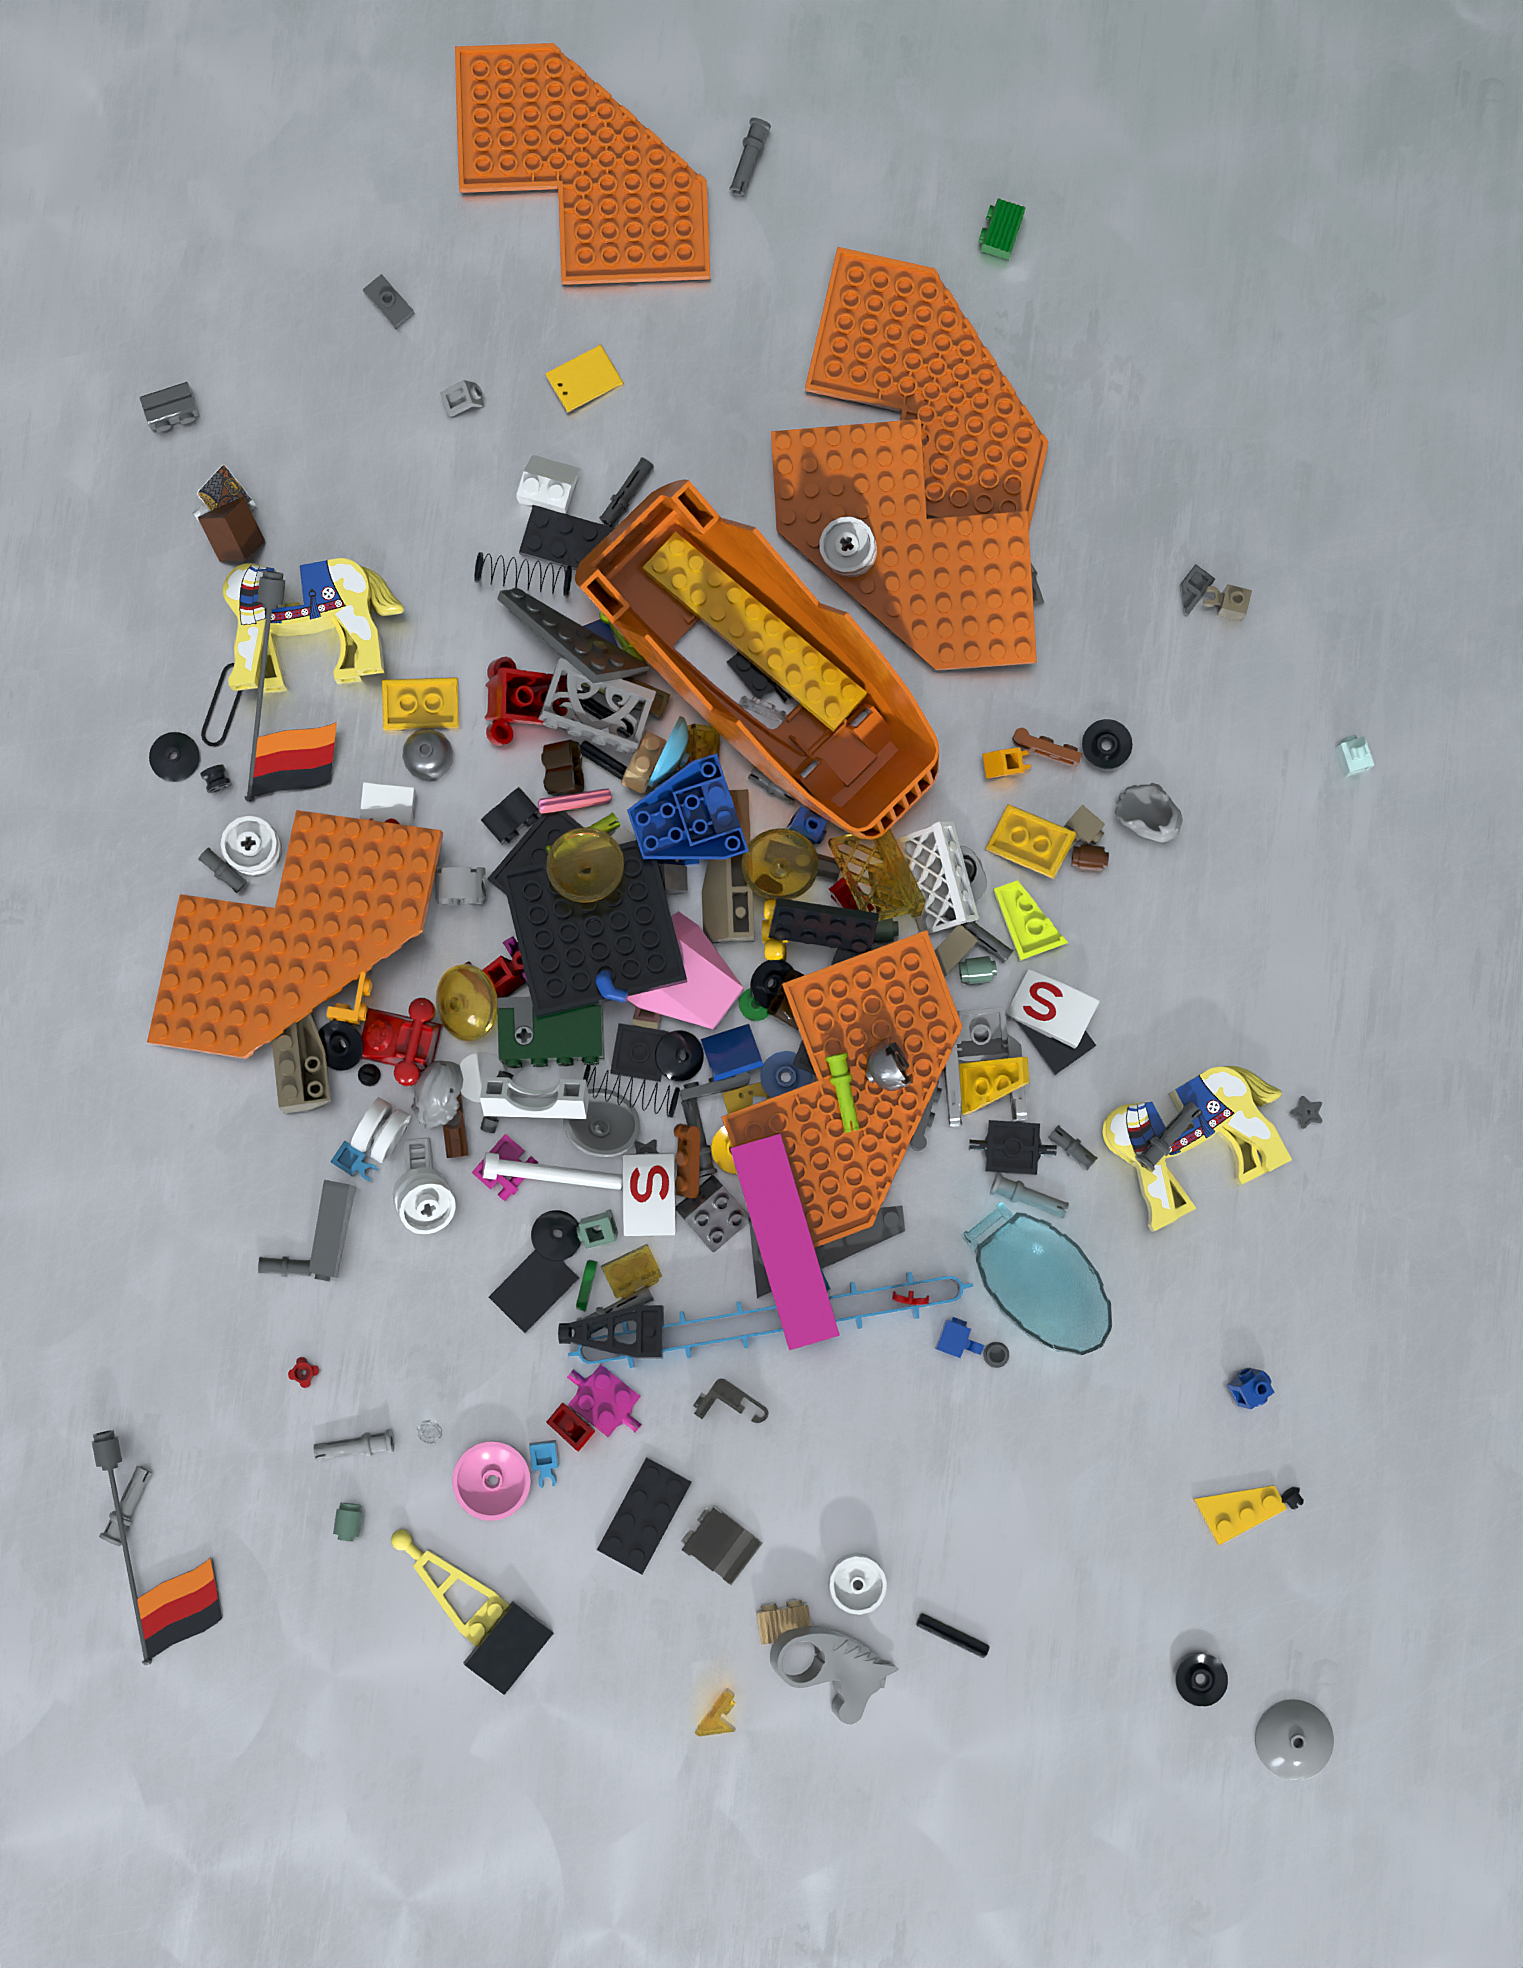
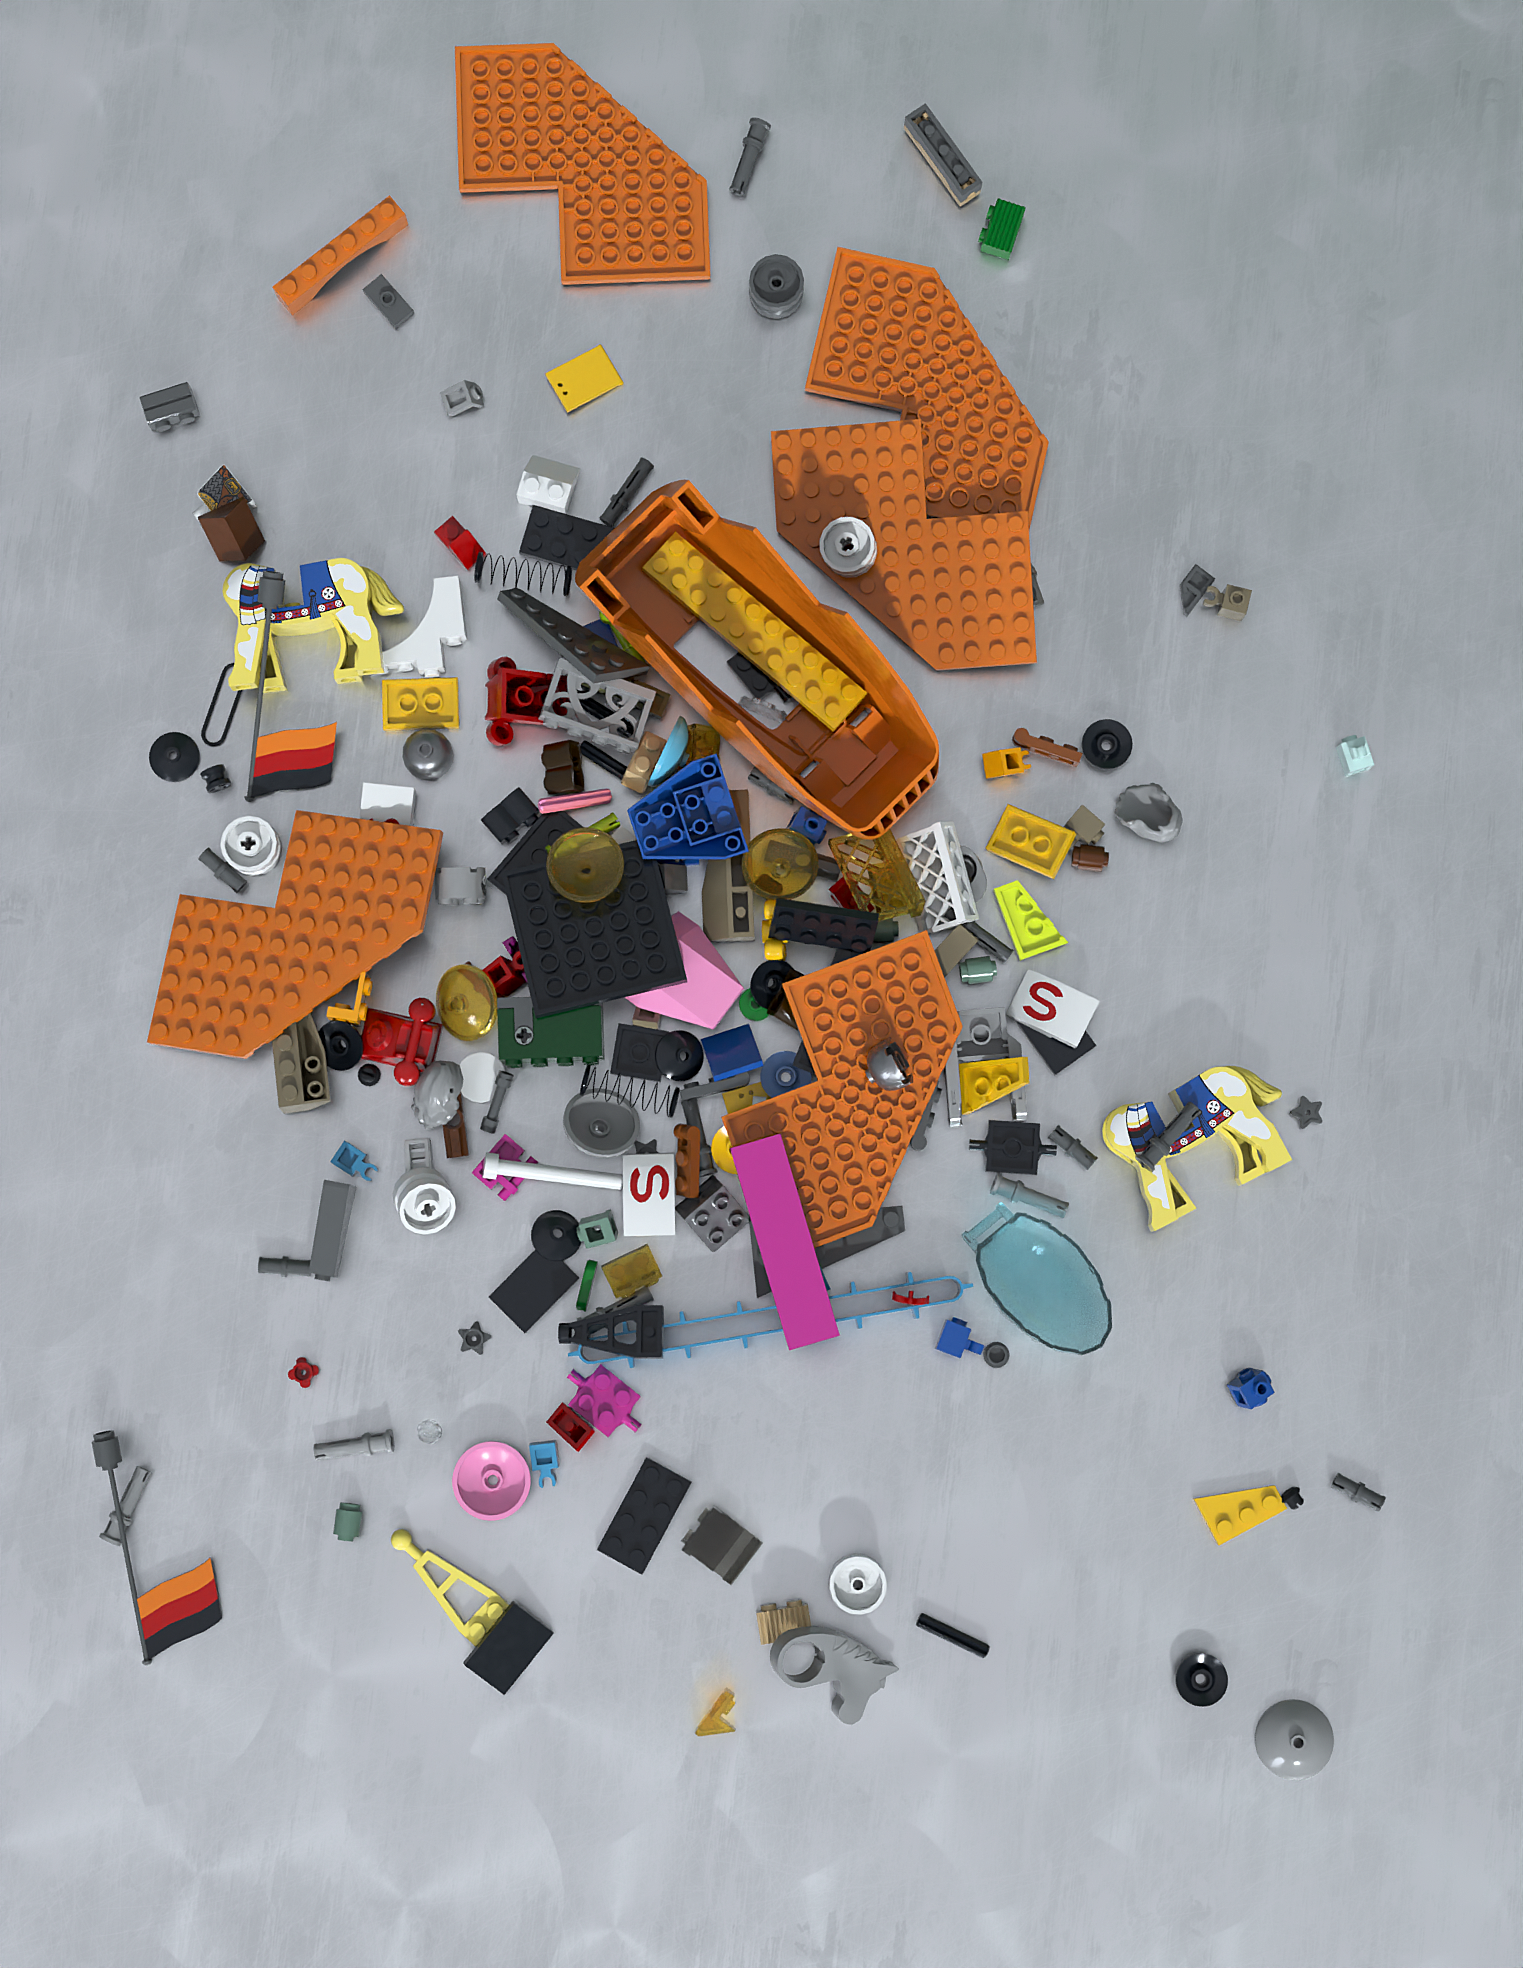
(370, 230): none -> orange arch
(380, 1130): white wheel -> none
(441, 625): none -> white arch
(459, 542): none -> red slope
(467, 1334): none -> dark grey plate
(505, 1098): white arch -> none
(607, 988): blue arm -> none
(730, 1395): clear smoke piece -> none
(779, 300): none -> dark grey wheel
(841, 1079): lime pin -> none
(942, 155): none -> dark grey piece
(1358, 1492): none -> dark grey pin

